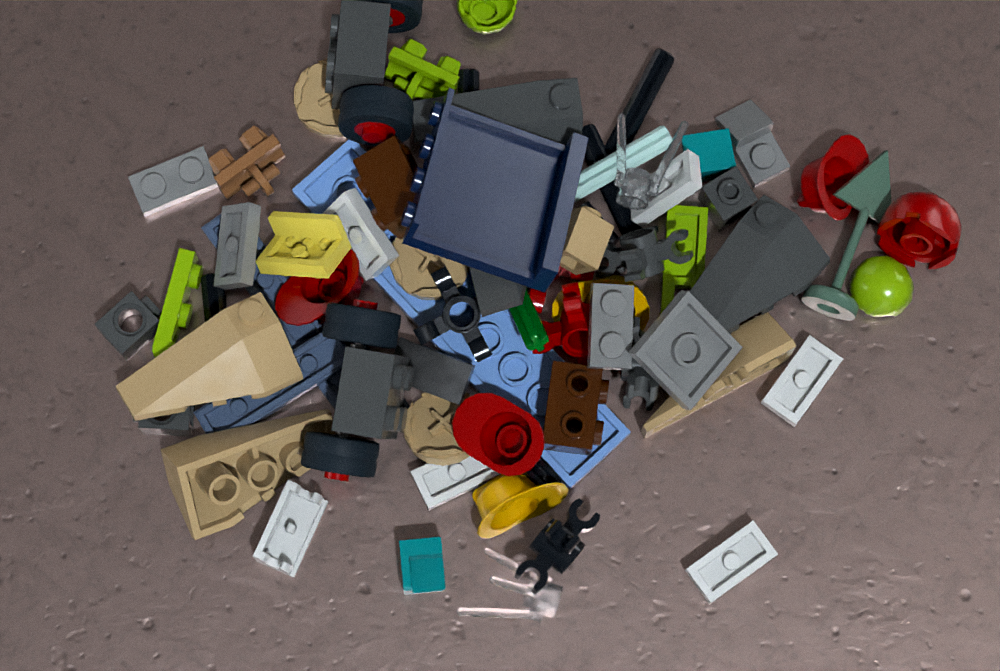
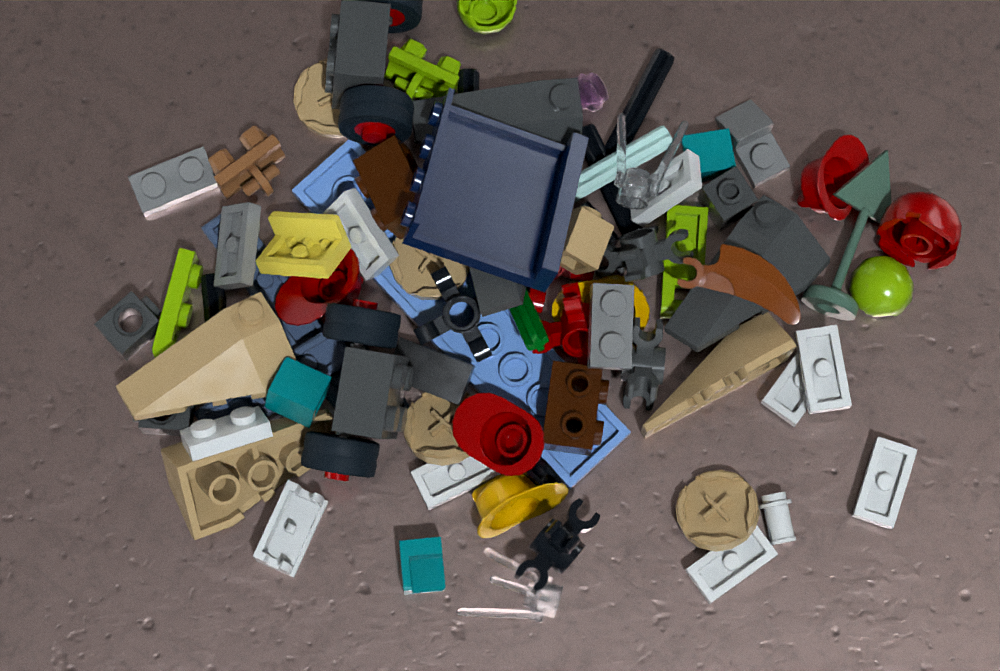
(222, 434): none -> white plate
(297, 392): none -> teal panel
(592, 91): none -> clear purple plate
(685, 350): light grey plate -> none
(717, 510): none -> tan tile
(747, 277): none -> dark orange piece
(778, 518): none -> white pin
(822, 369): none -> white plate
(884, 483): none -> white plate

